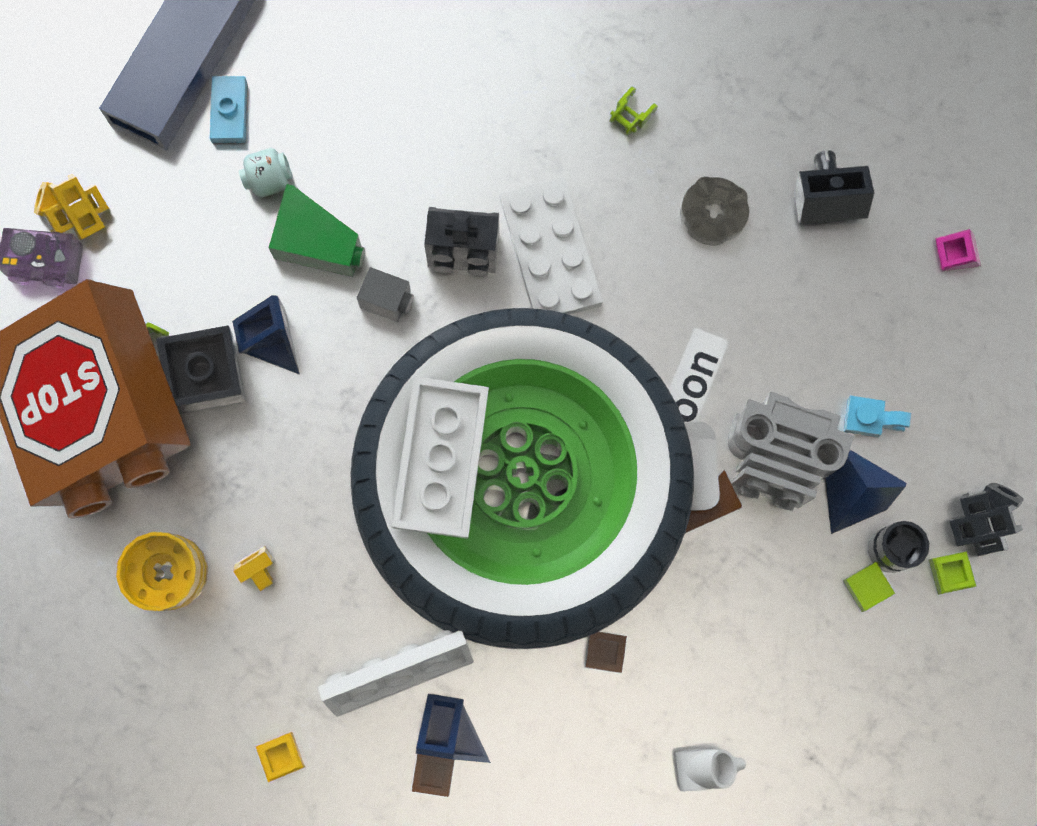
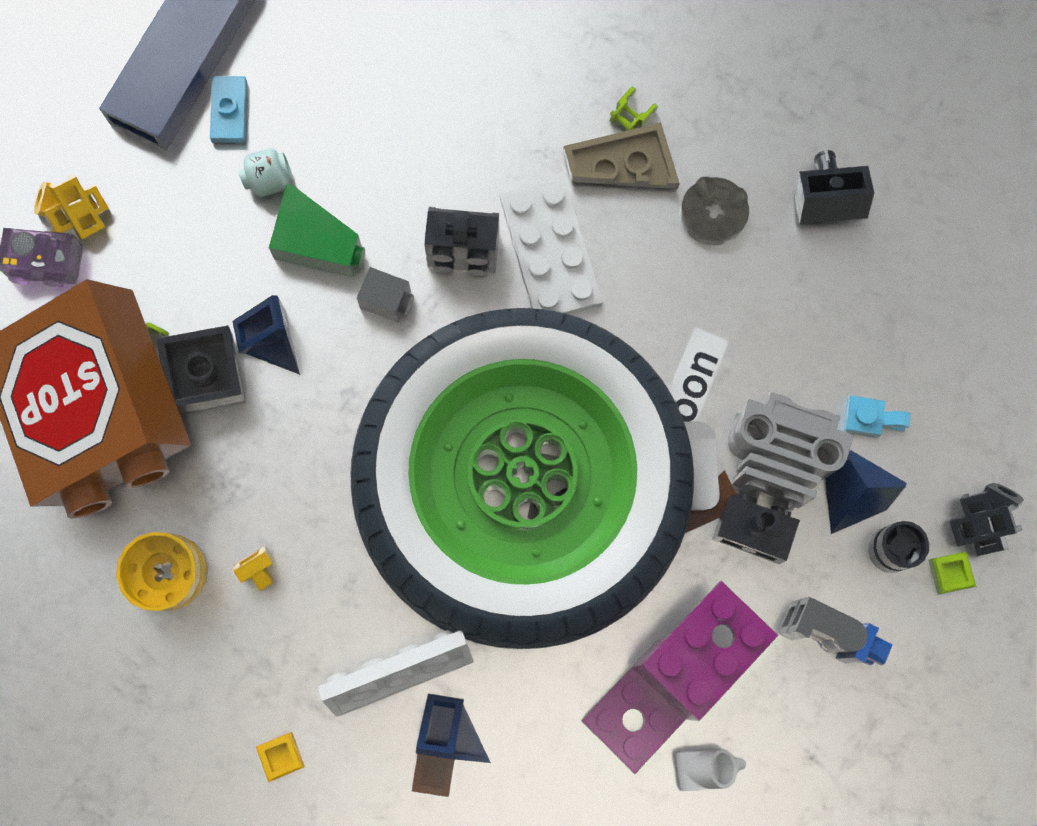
(440, 457): white plate -> none
(606, 652): reddish brown plate -> none
(624, 158): none -> dark tan wing
(679, 677): none -> magenta bracket
(756, 528): none -> black brick
(835, 632): none -> dark grey hips
(869, 587): lime tile -> none
(958, 251): dark pink slope -> none

